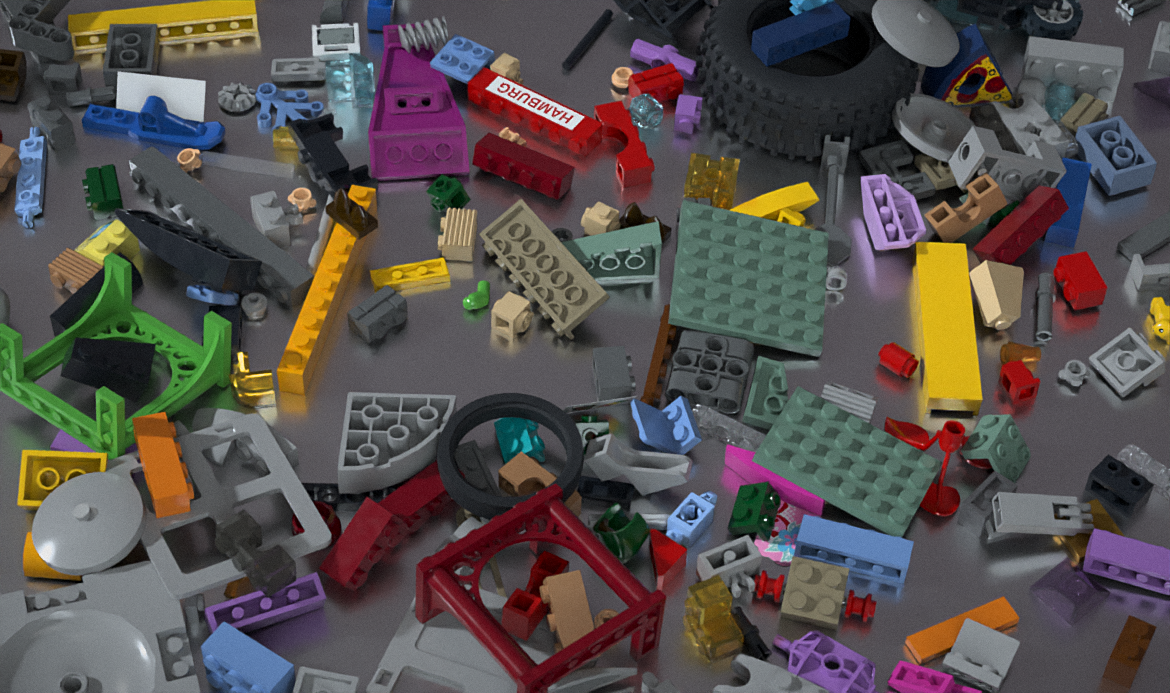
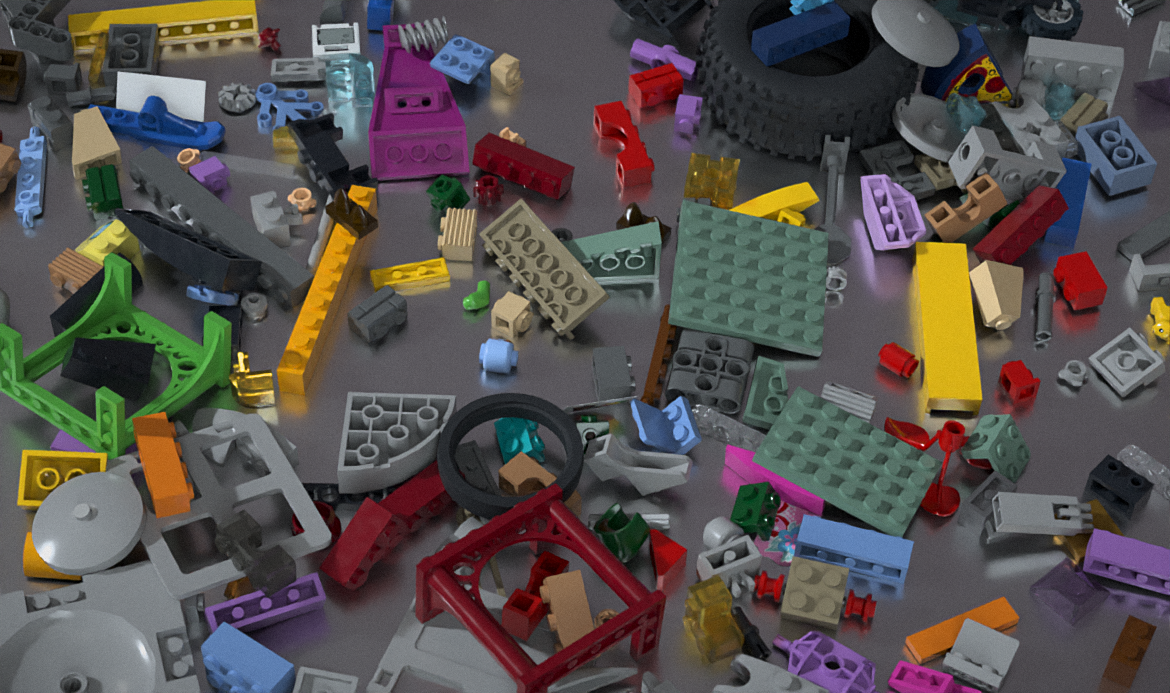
(92, 143): none -> tan slope
(98, 57): none -> clear yellow tile
(210, 173): none -> medium lavender brick
(268, 38): none -> dark red plant
(488, 190): none -> dark red gear
(498, 355): none -> light blue head
(535, 111): red brick -> none
(587, 39): black bar -> none
(600, 219): tan brick -> none
(605, 493): black tile -> none
(621, 77): light nougat plate -> none
(646, 111): clear light blue head -> none
(693, 506): light blue piece -> none
(721, 531): none -> light grey head
(965, 111): none -> clear light blue piece
(1015, 351): clear orange cone -> none

